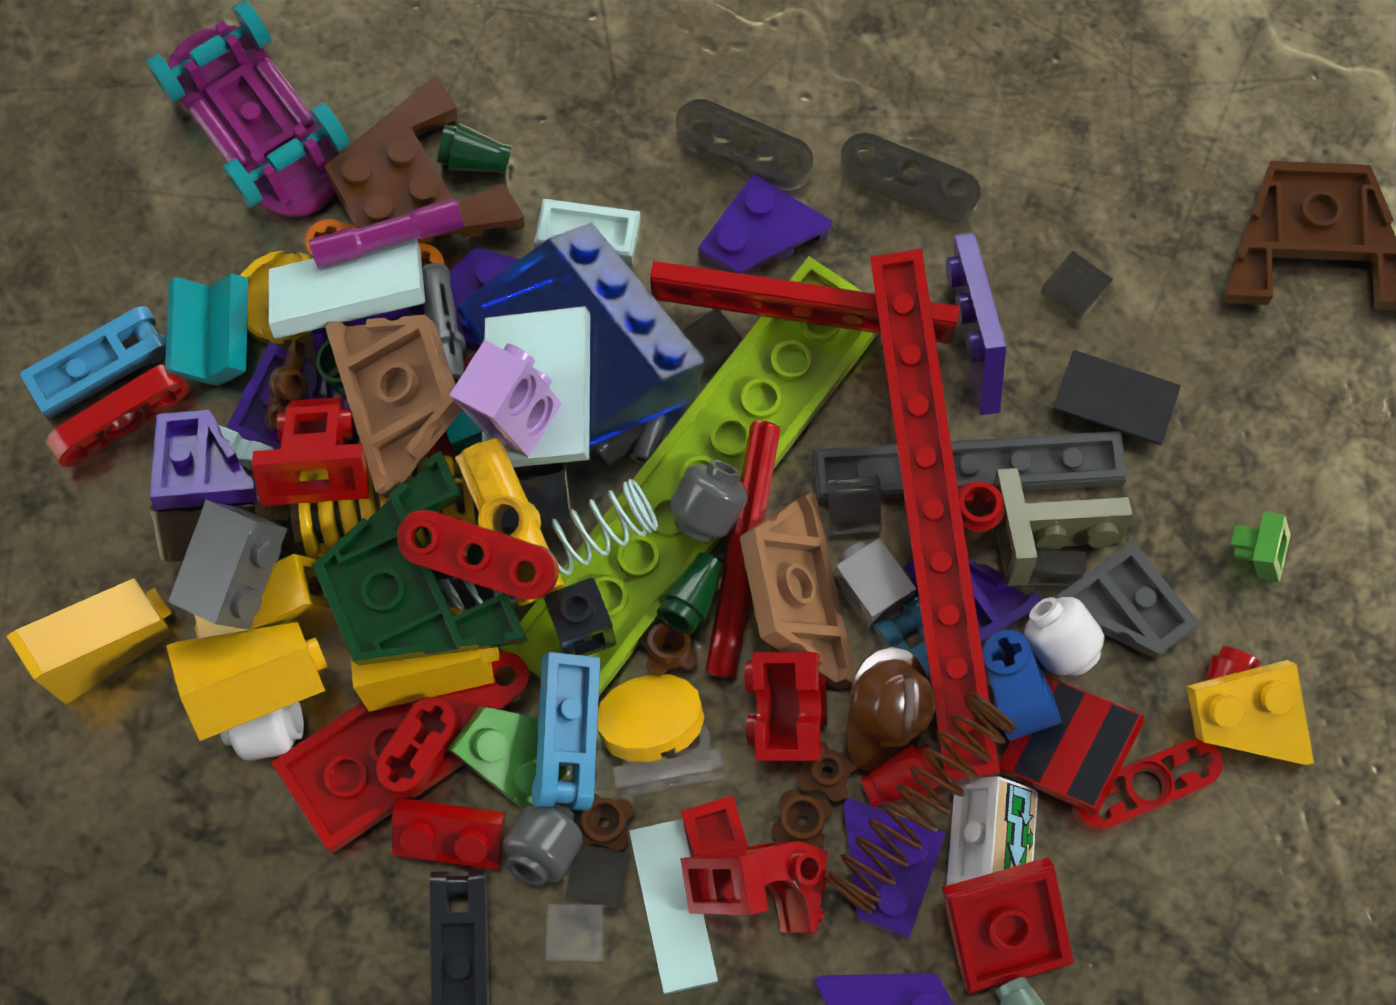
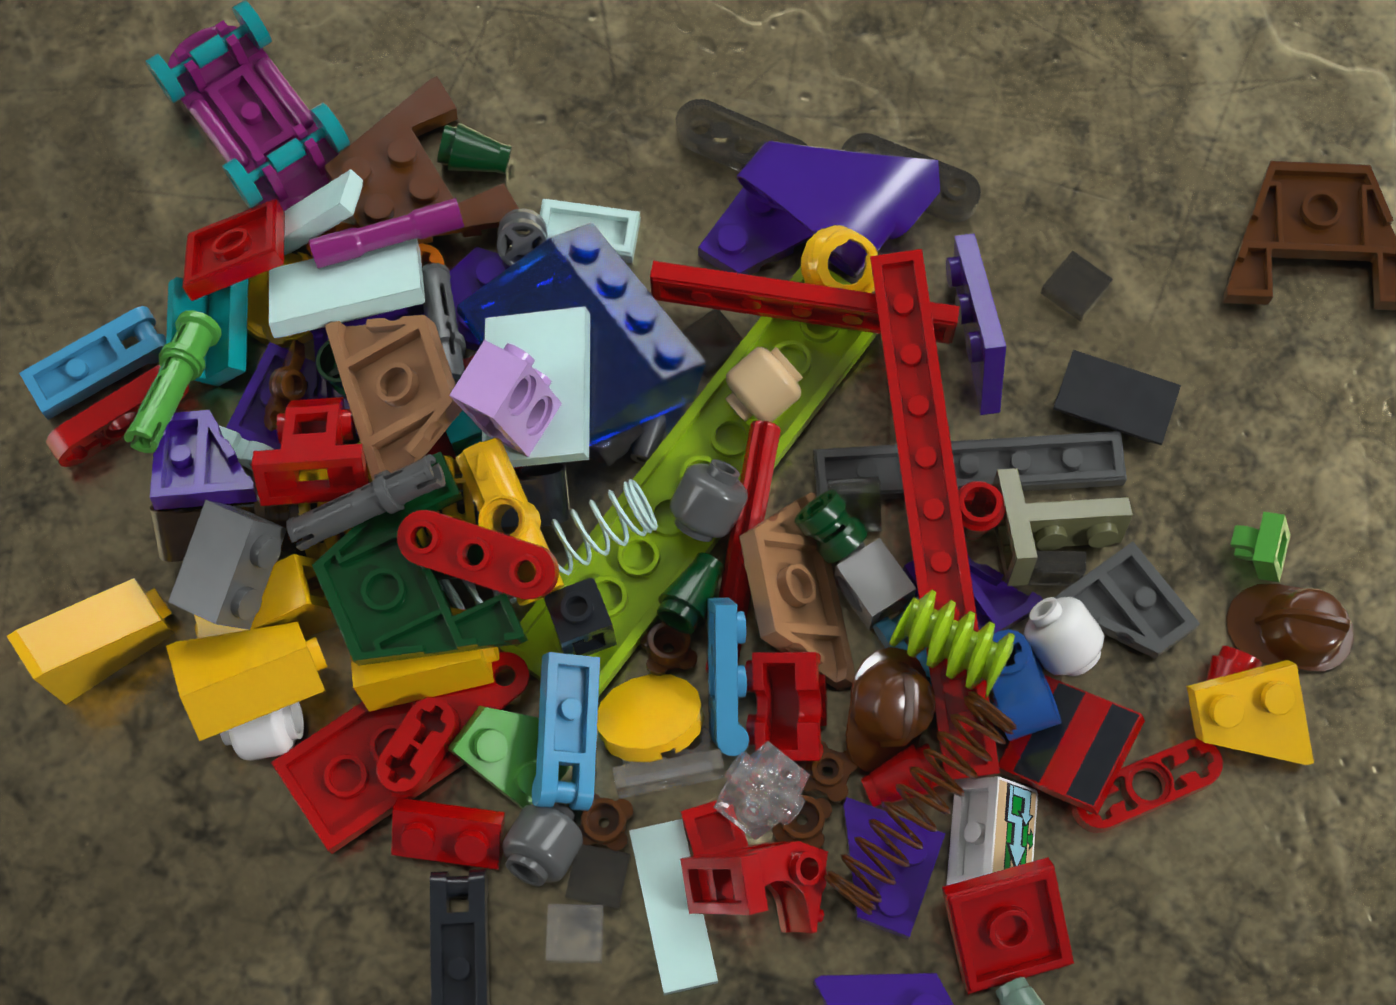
(180, 363): none -> bright green pin
(234, 249): none -> red tile
(321, 210): none -> light aqua tile
(384, 494): none -> dark grey pin
(515, 246): none -> dark grey wheel
(725, 676): none -> dark azure plate
(762, 790): none -> clear brick
(763, 385): none -> tan head
(817, 252): none -> yellow piece
(831, 526): none -> dark green wheel
(845, 188): none -> dark purple panel
(953, 641): none -> lime piece
(1291, 625): none -> reddish brown piece

